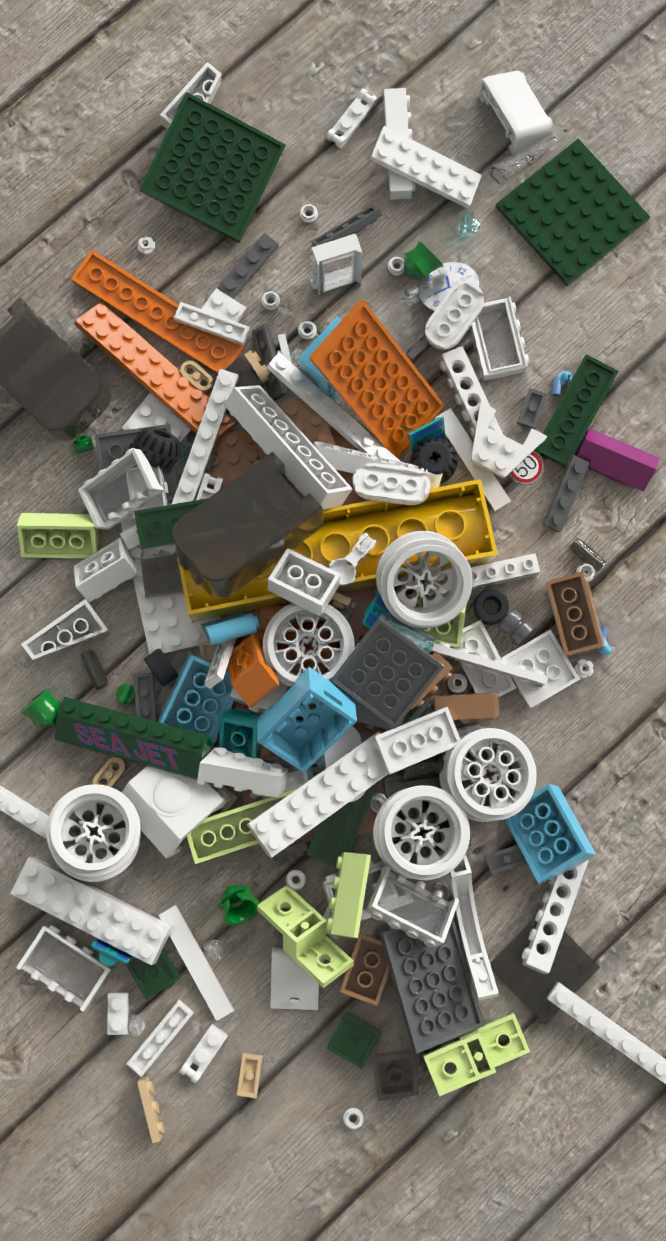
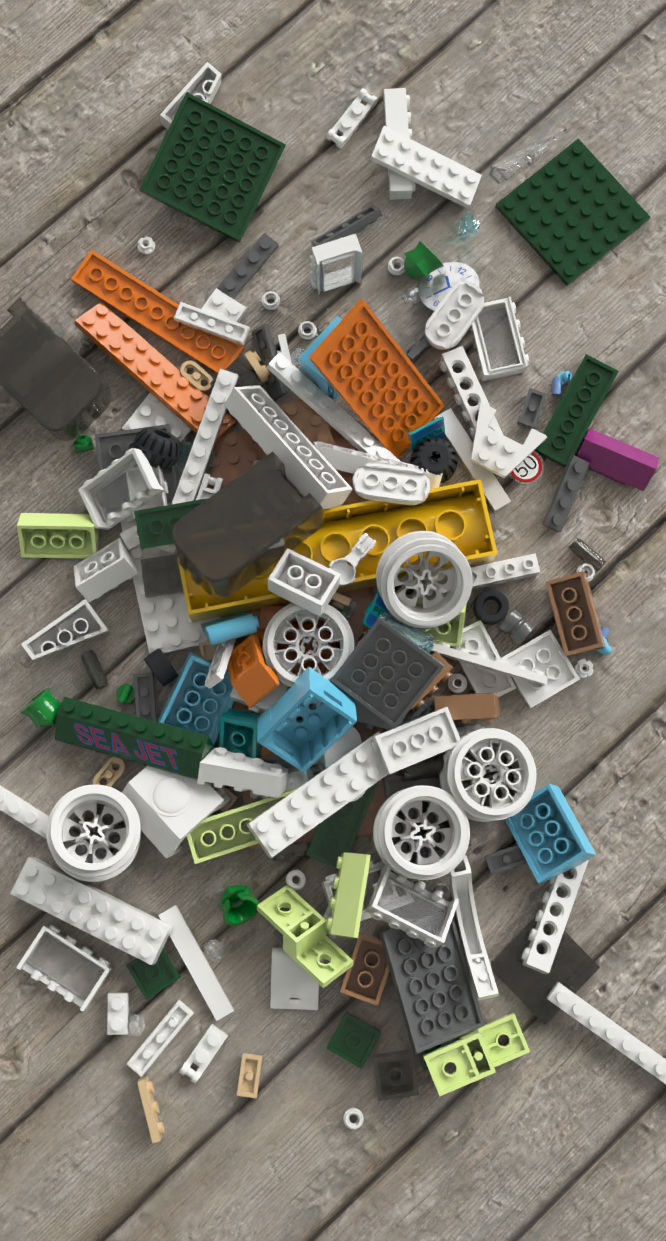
(109, 954): teal piece -> none
(308, 209): white plate -> none
(377, 801): white plate -> none
(515, 108): white windscreen -> none

